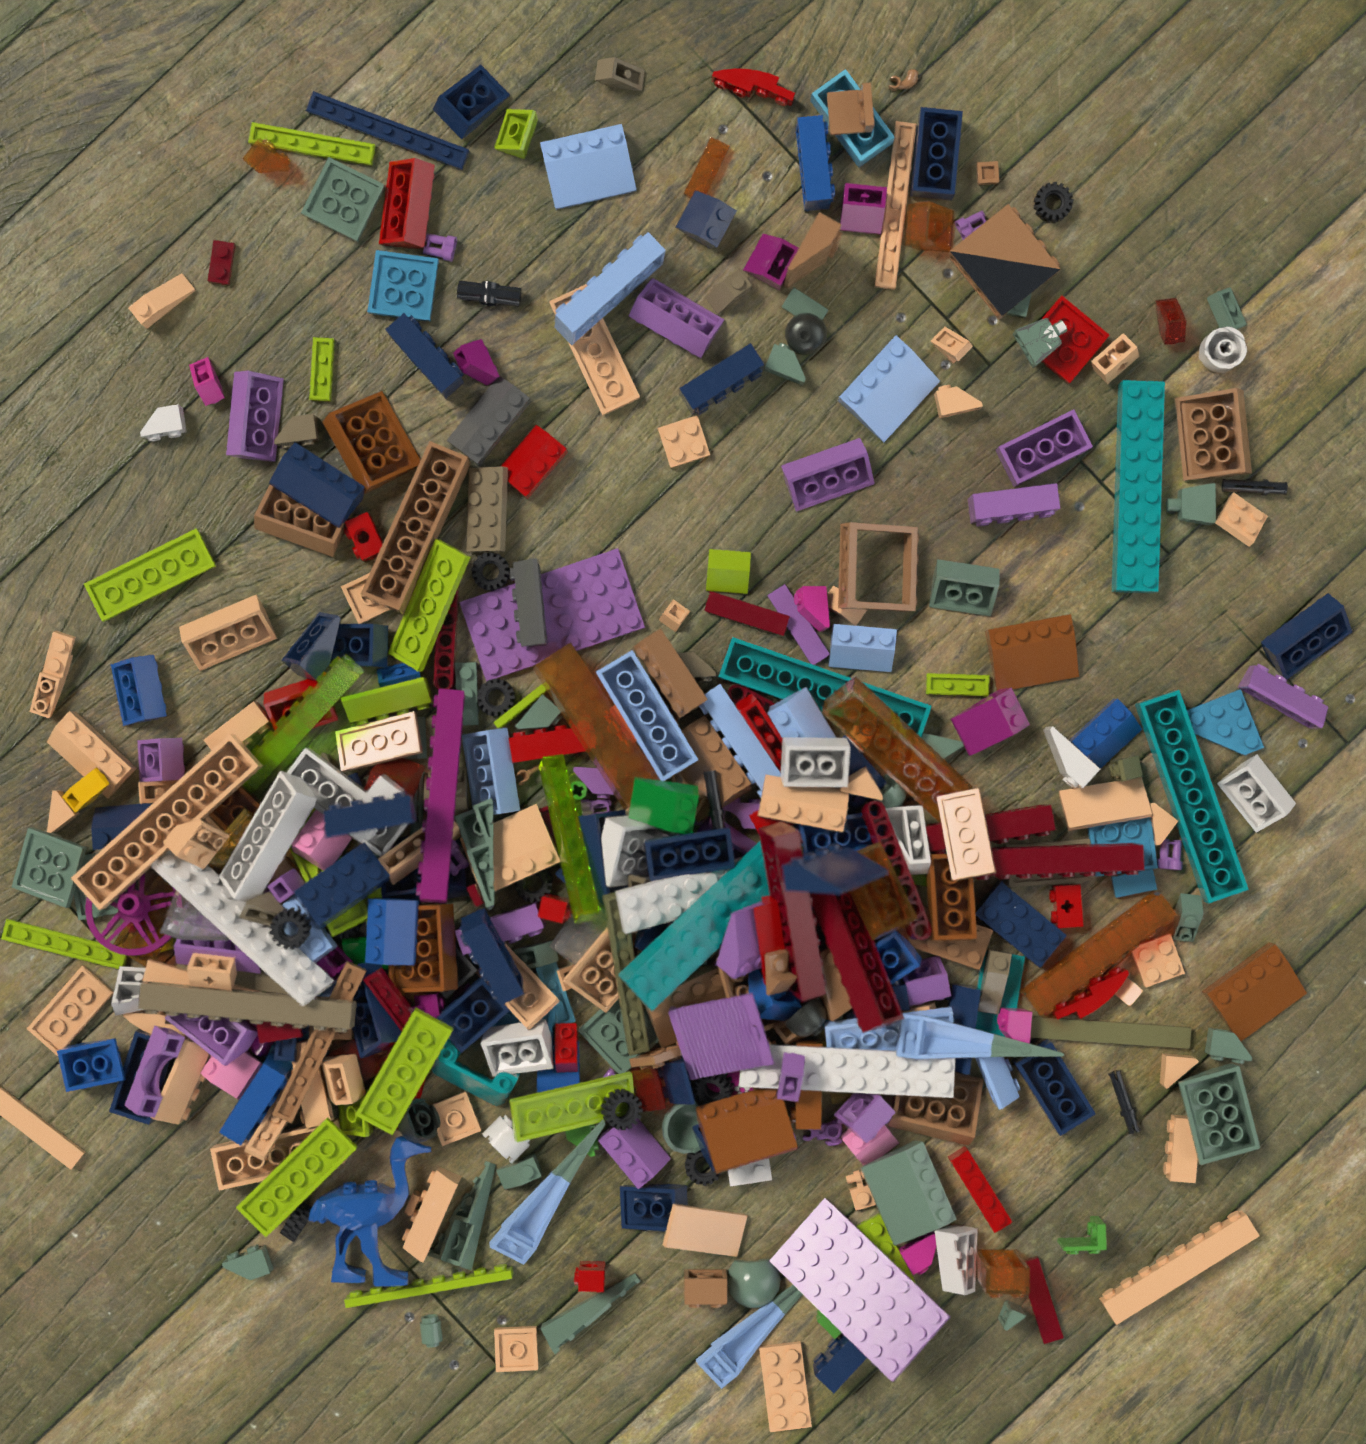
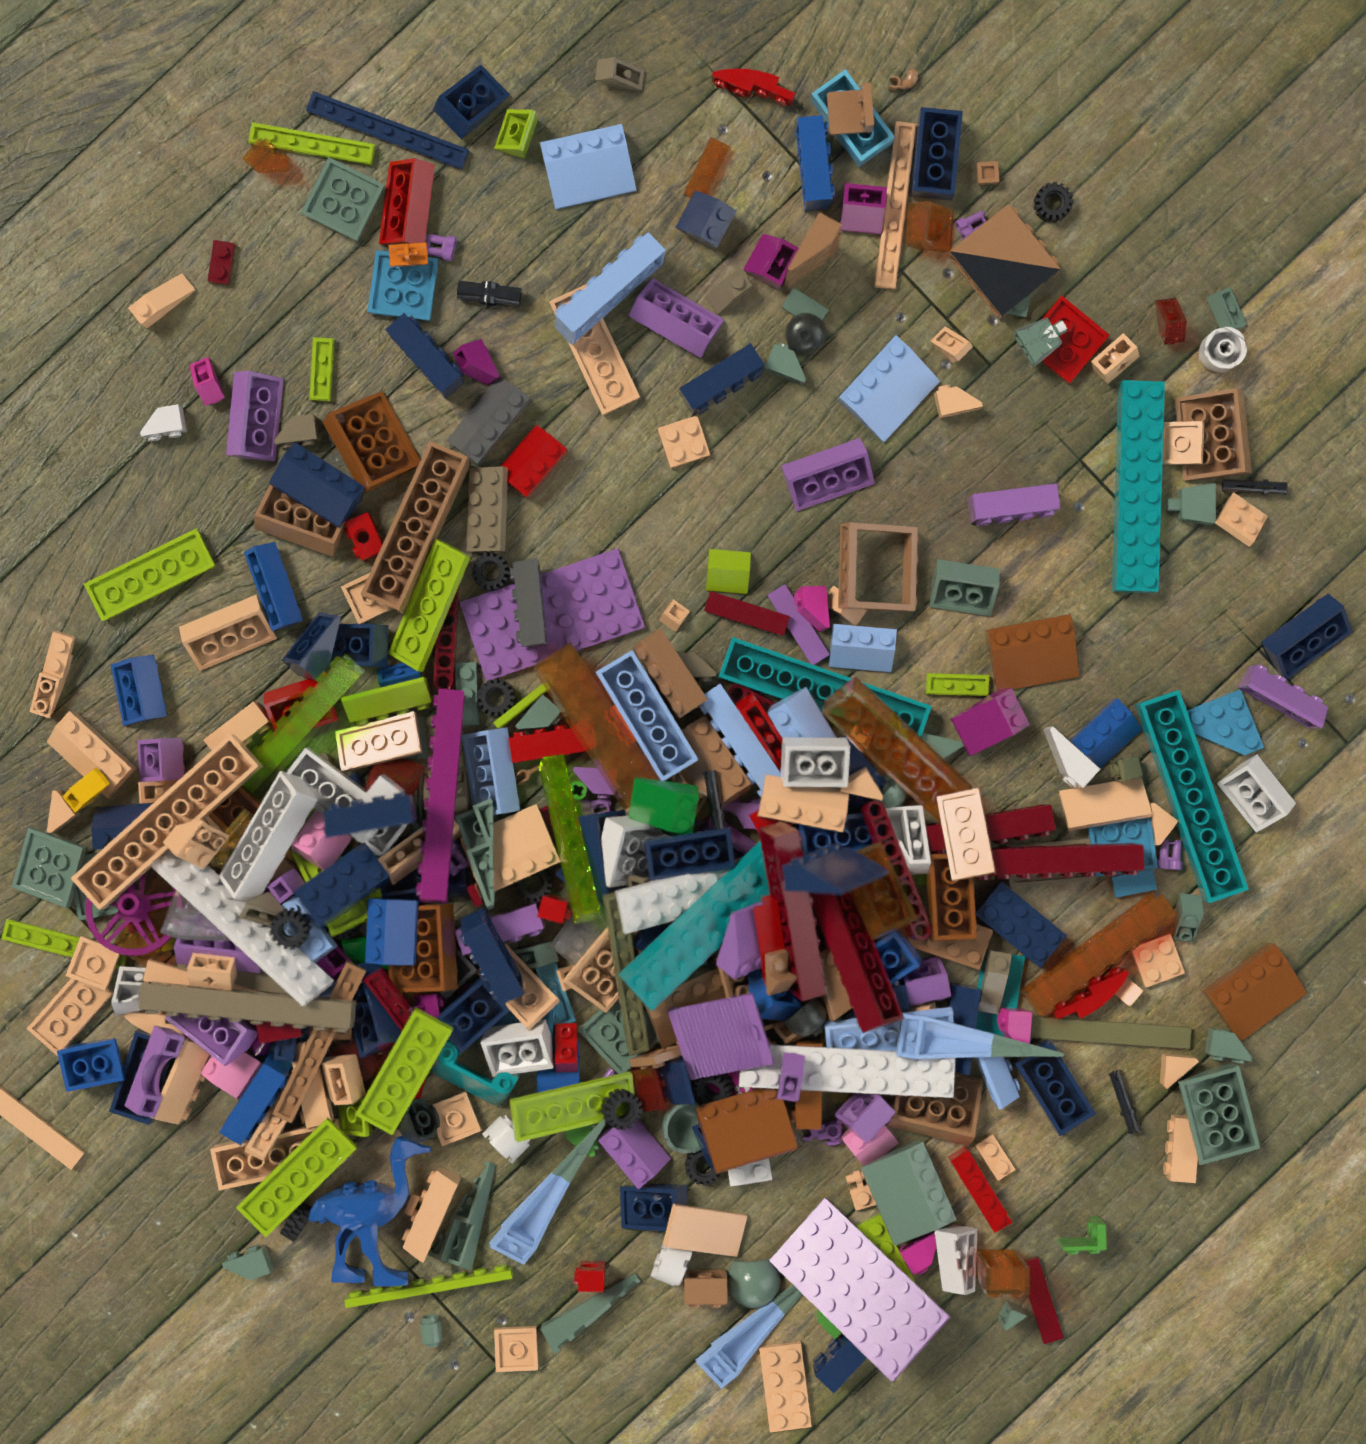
(92, 963): none -> light nougat plate
(273, 586): none -> blue brick
(408, 254): none -> orange hips
(520, 1172): sand green slope -> none
(670, 1265): none -> white brick
(994, 1157): none -> light nougat plate
(1043, 448): medium lavender brick -> none
(1073, 915): red brick -> none
(1179, 1266): light nougat brick -> none
(1183, 443): none -> light nougat plate

